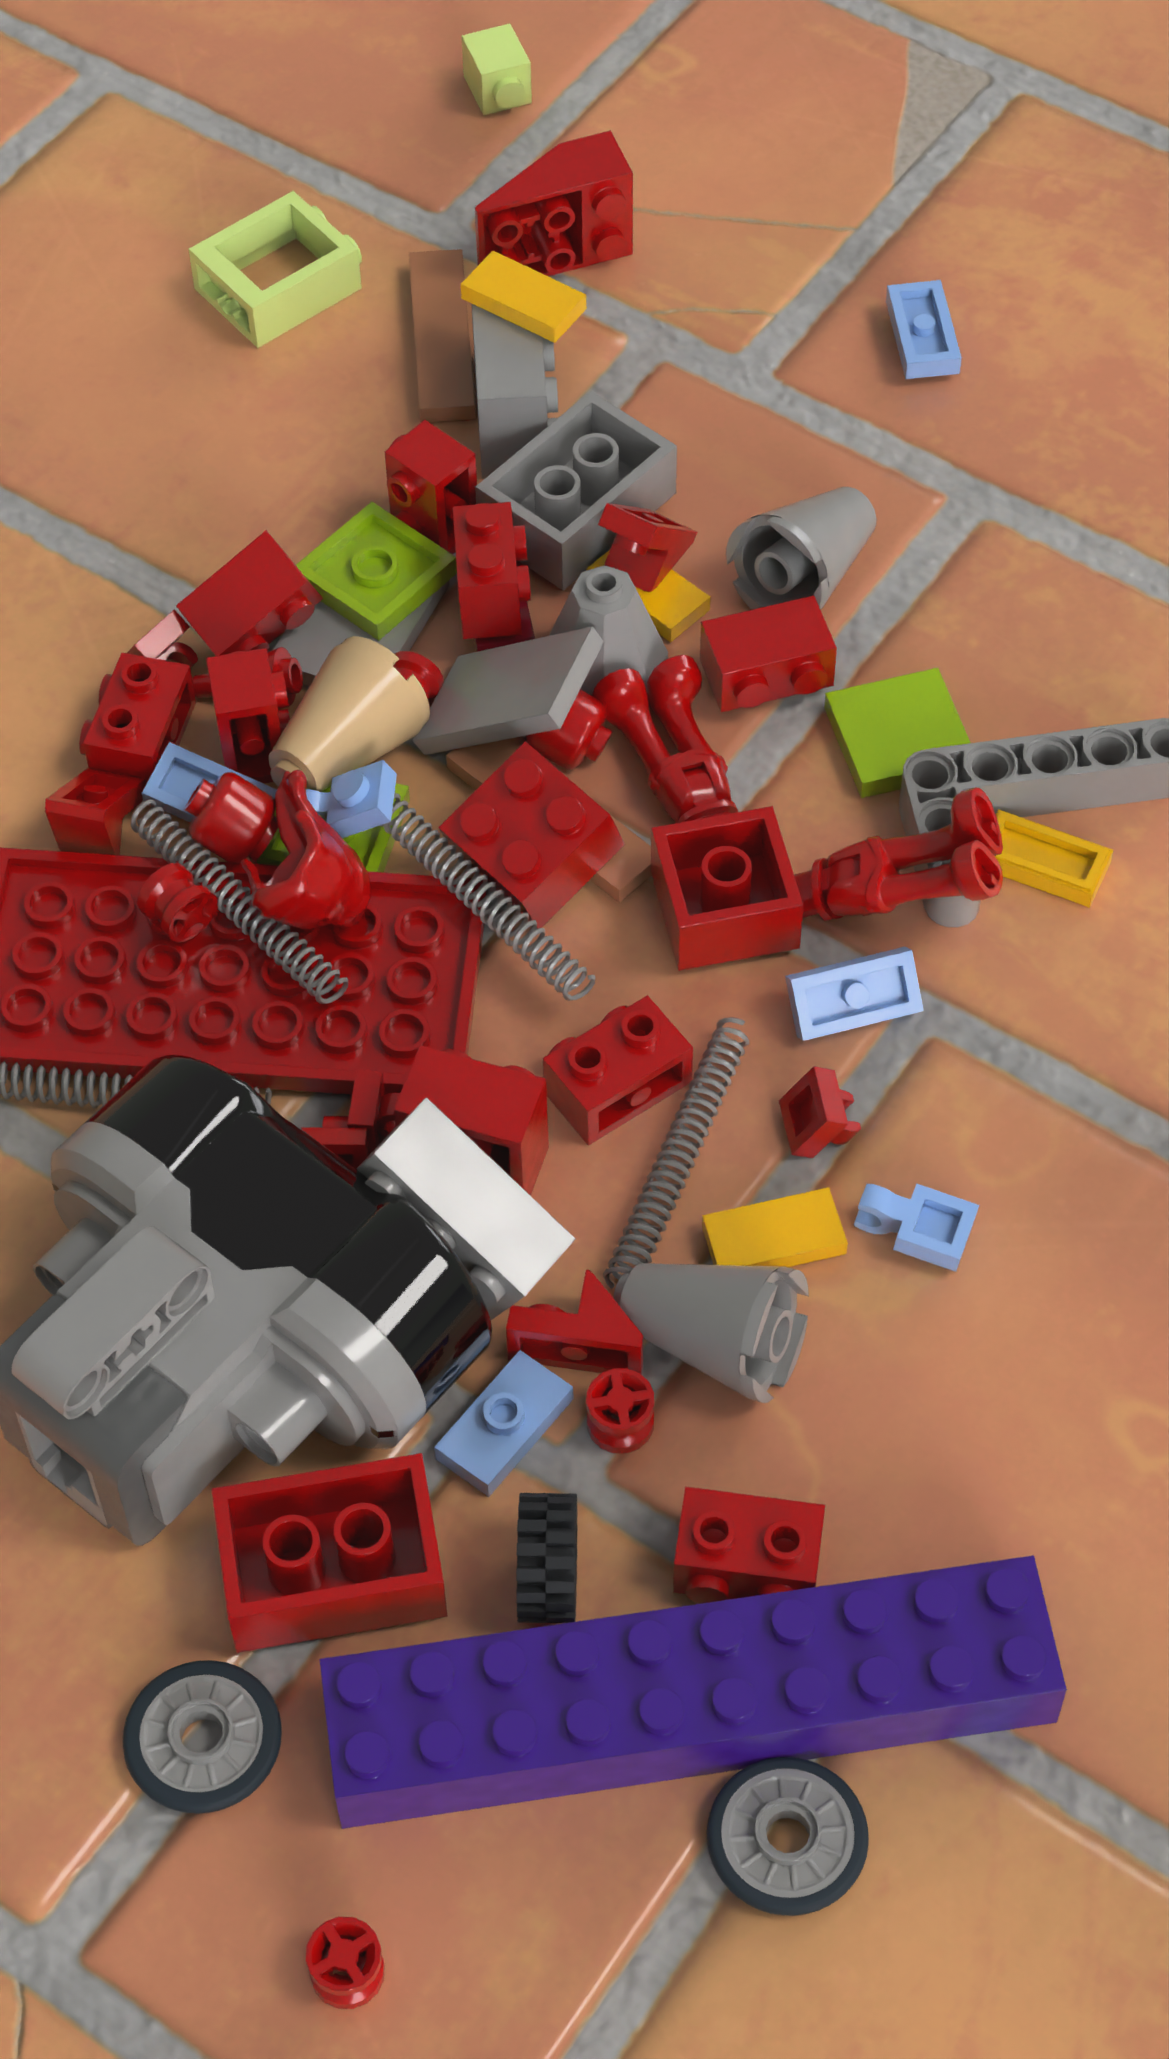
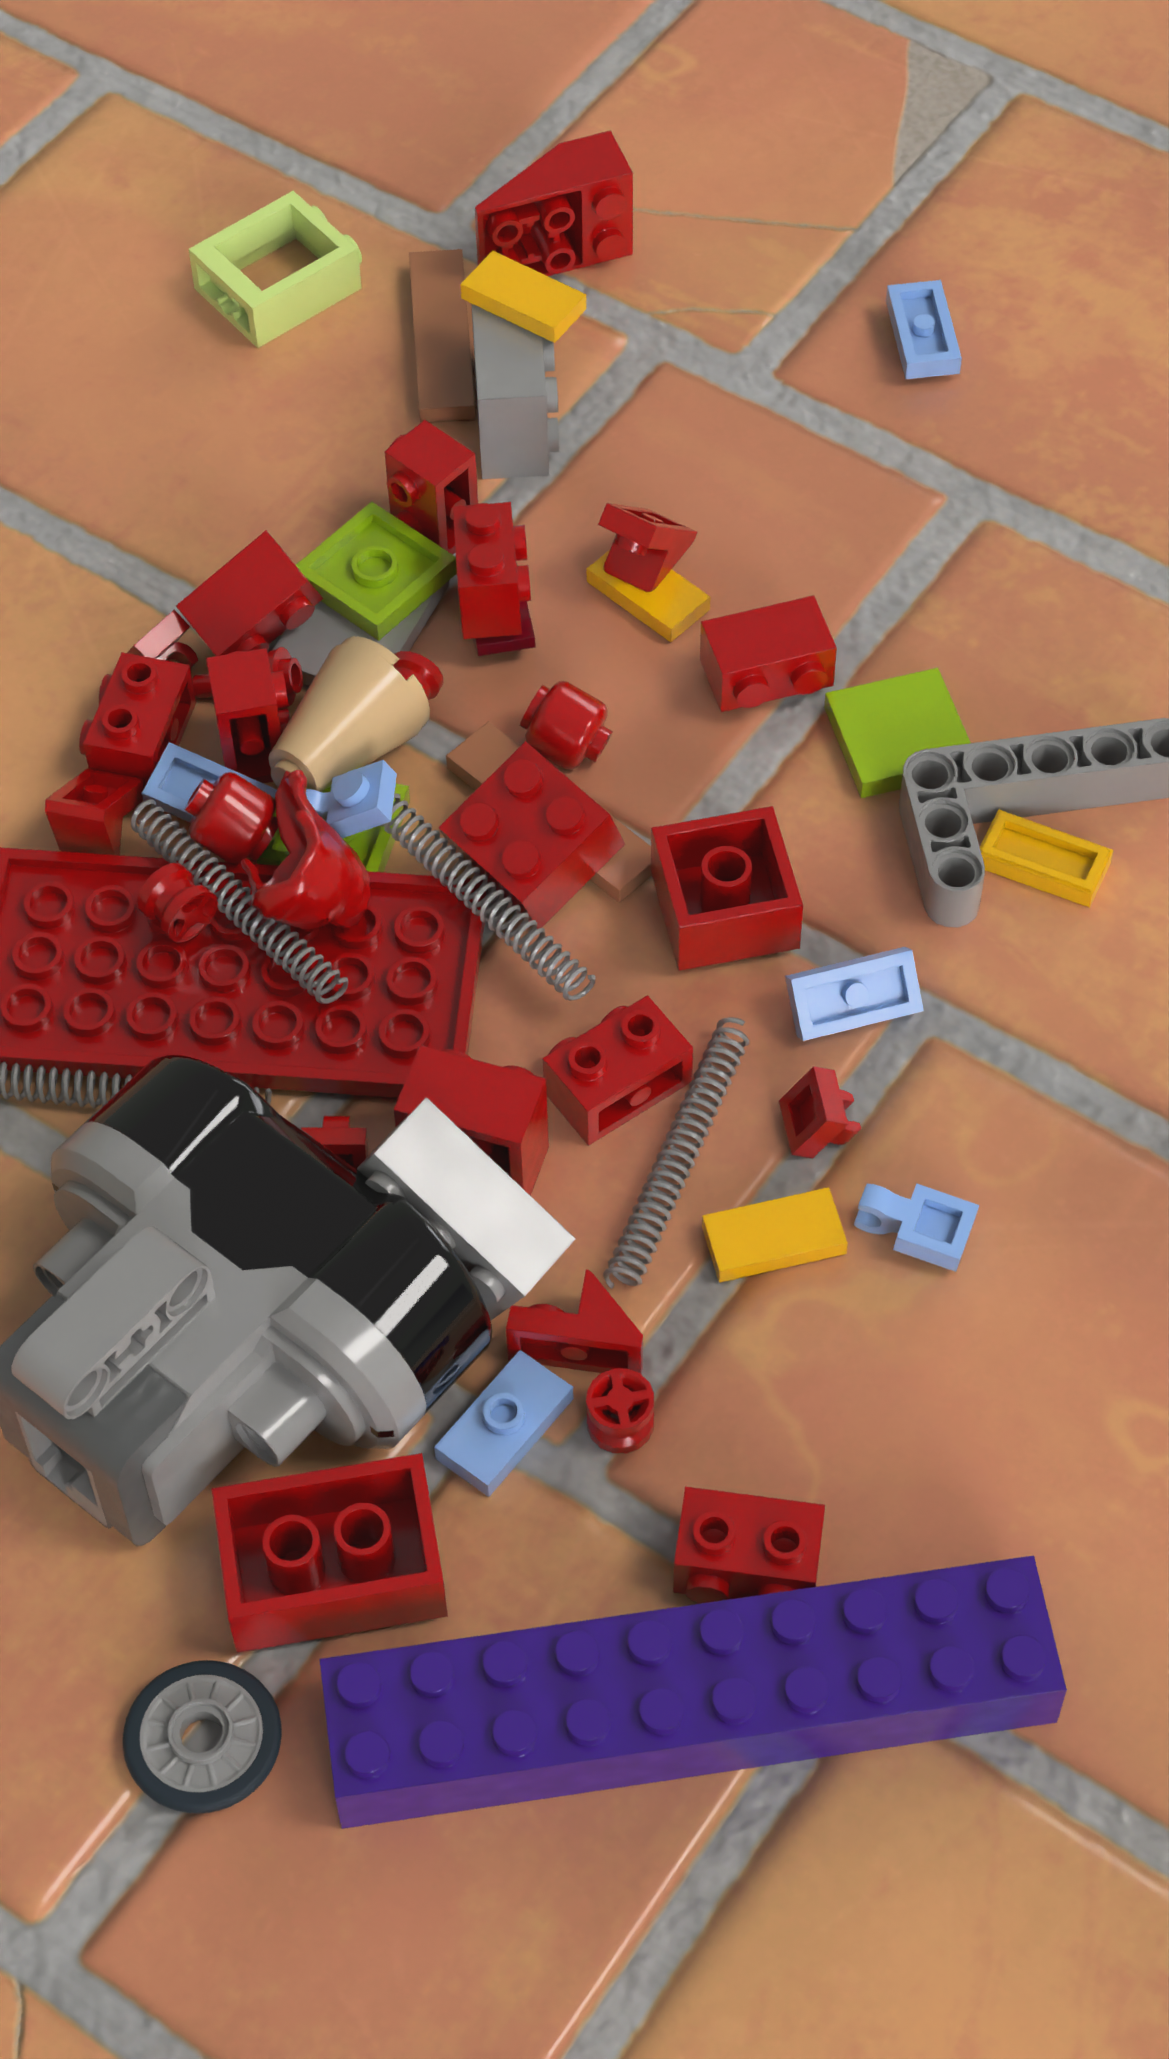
(338, 1947): red wheel -> none
(371, 1106): red tile -> none
(496, 69): yellowish green brick -> none
(509, 691): light grey tile -> none
(546, 1558): black tyre -> none
(570, 474): light grey brick -> none
(615, 610): light grey cone -> none
(691, 781): red piece -> none
(721, 1319): light grey cone -> none
(780, 1880): light grey wheel -> none
(800, 547): light grey cone -> none
(868, 877): red piece -> none

